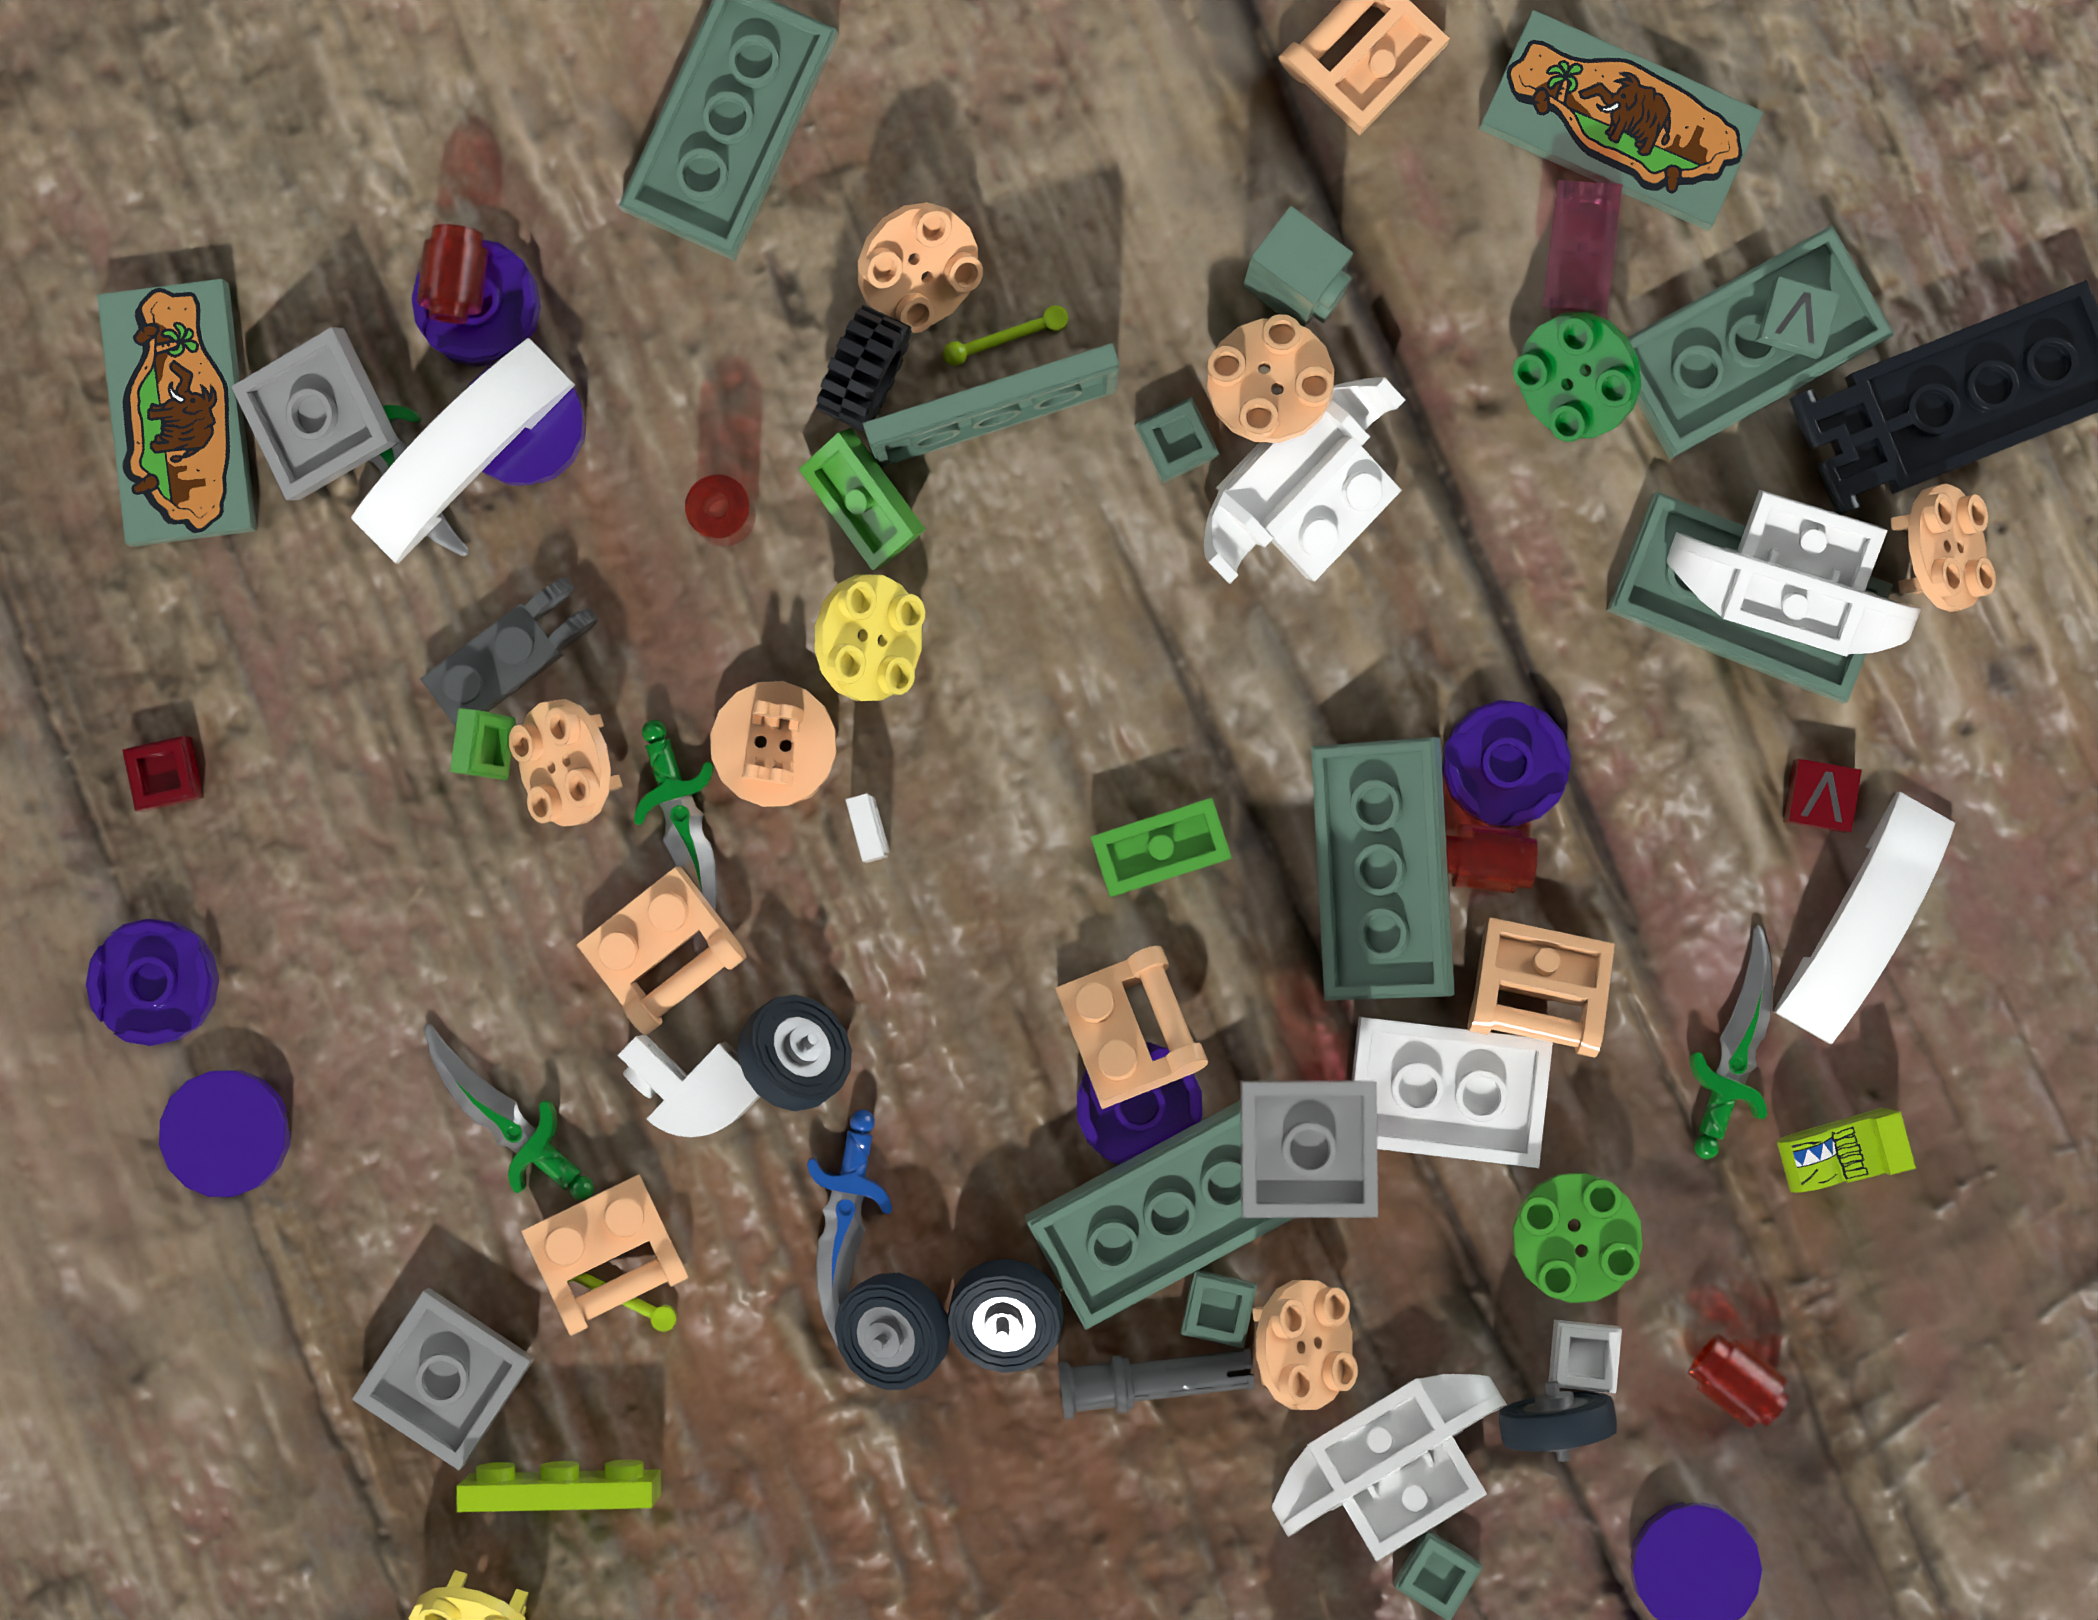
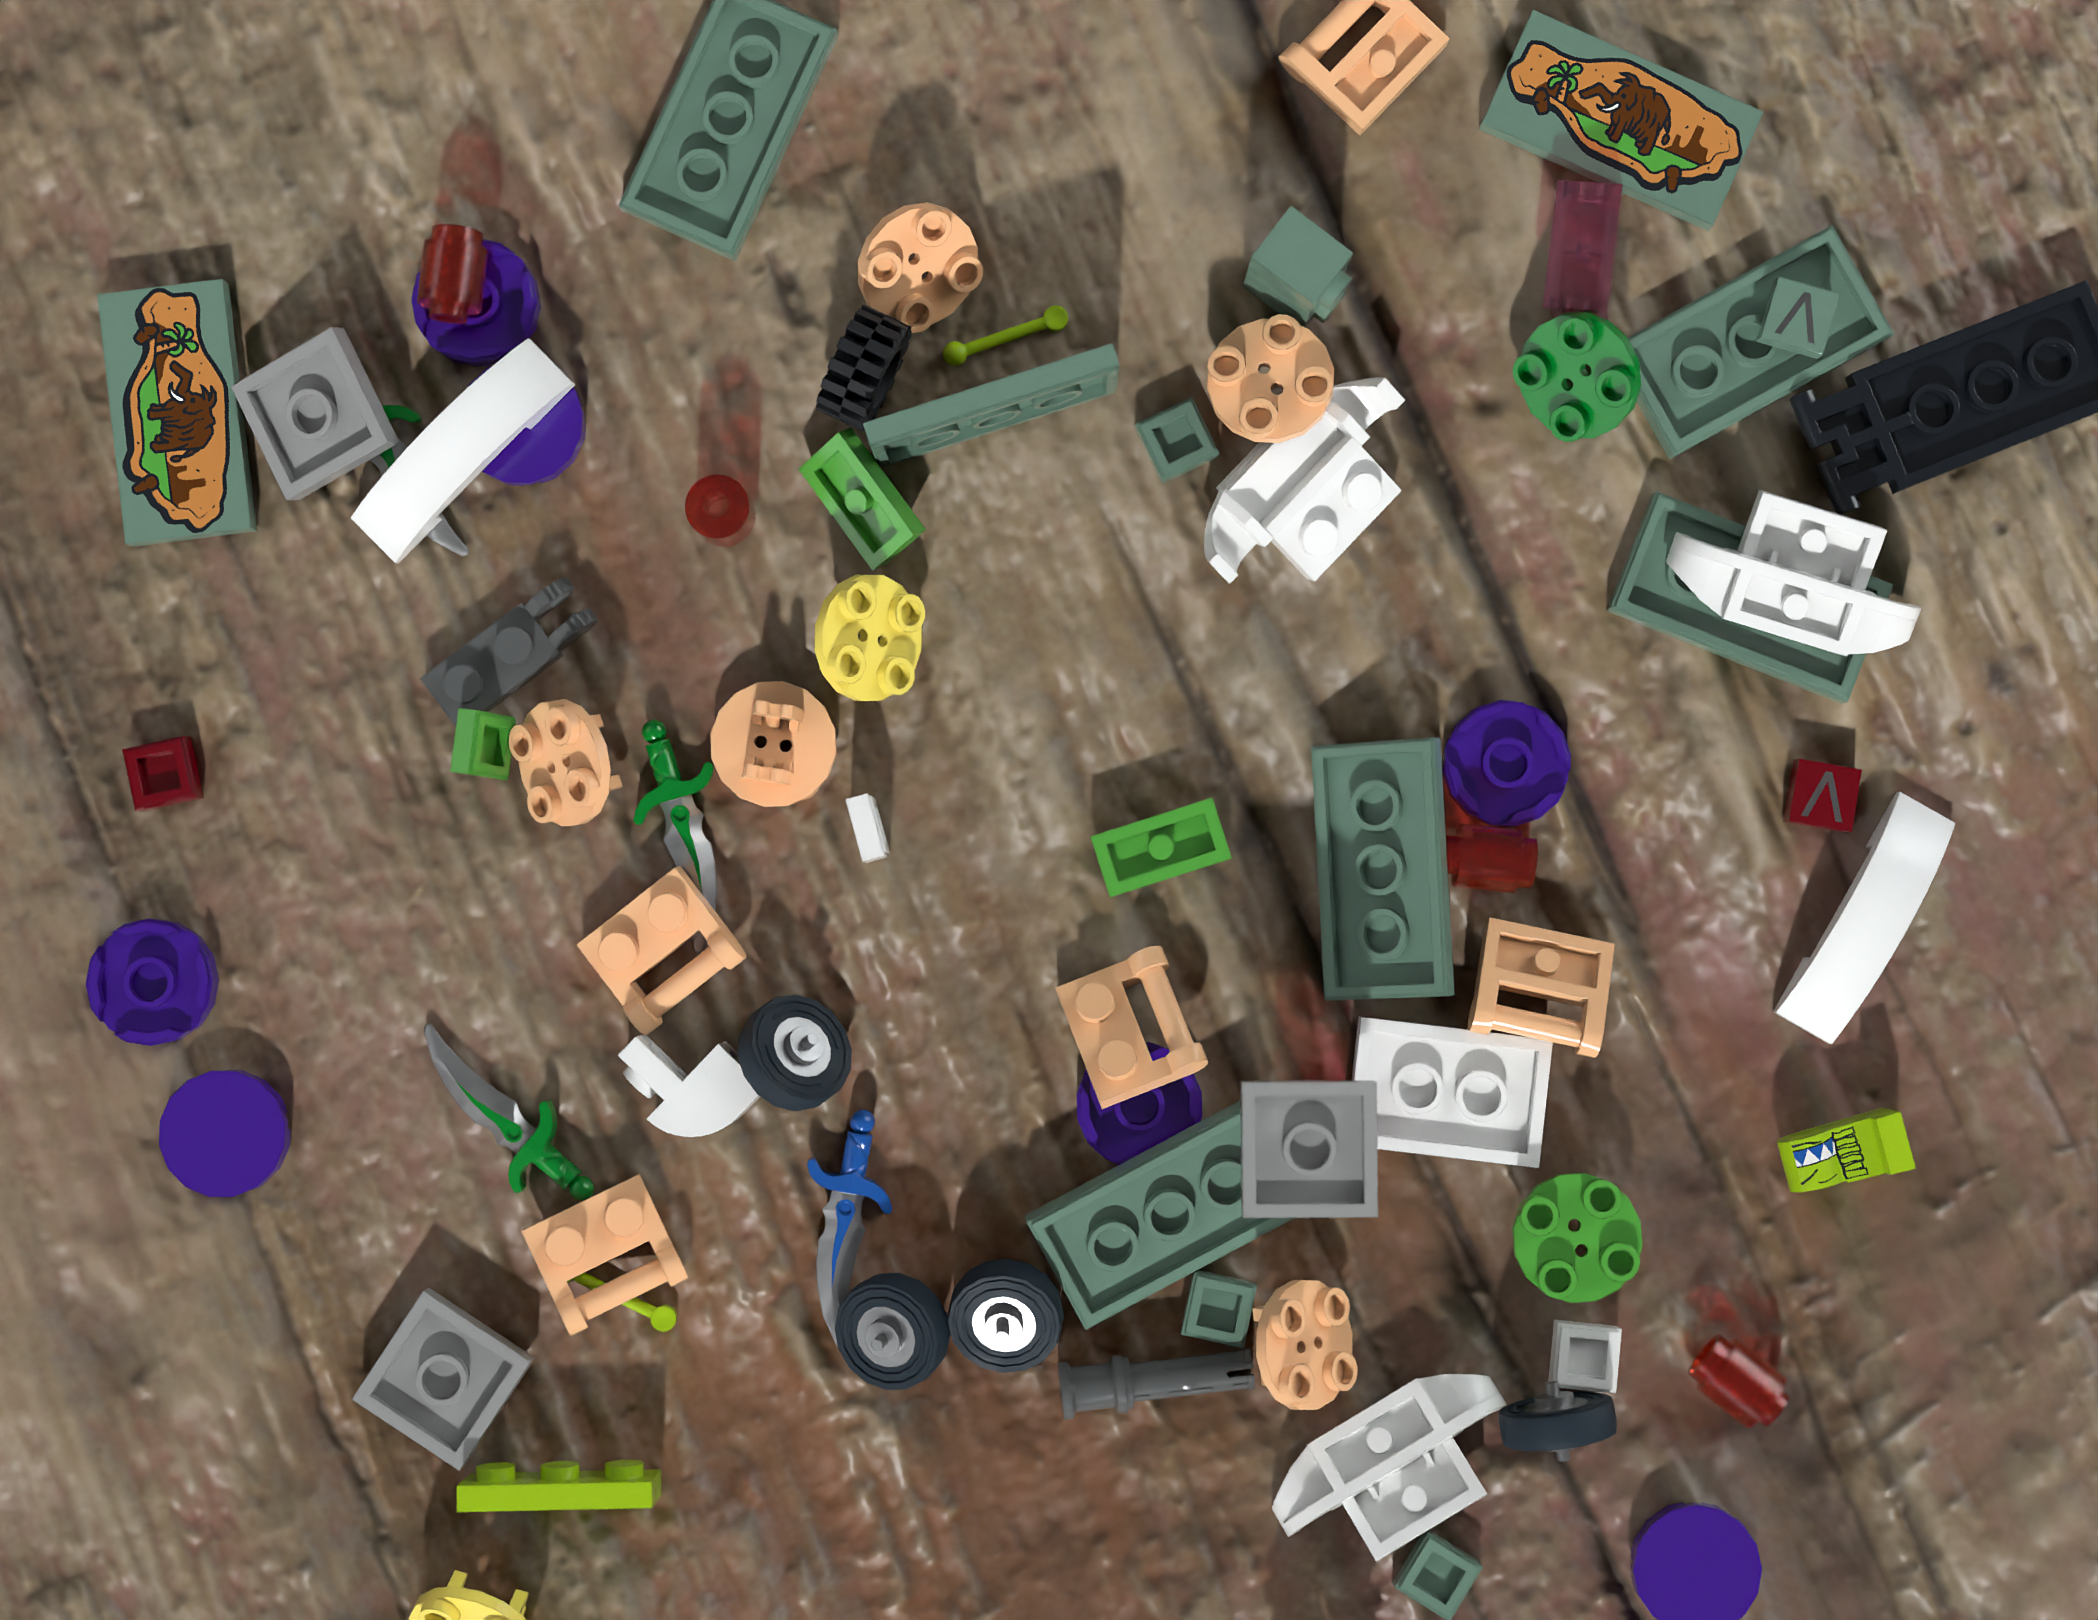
(1738, 1047): piece -> none
(1947, 548): light nougat plate -> none

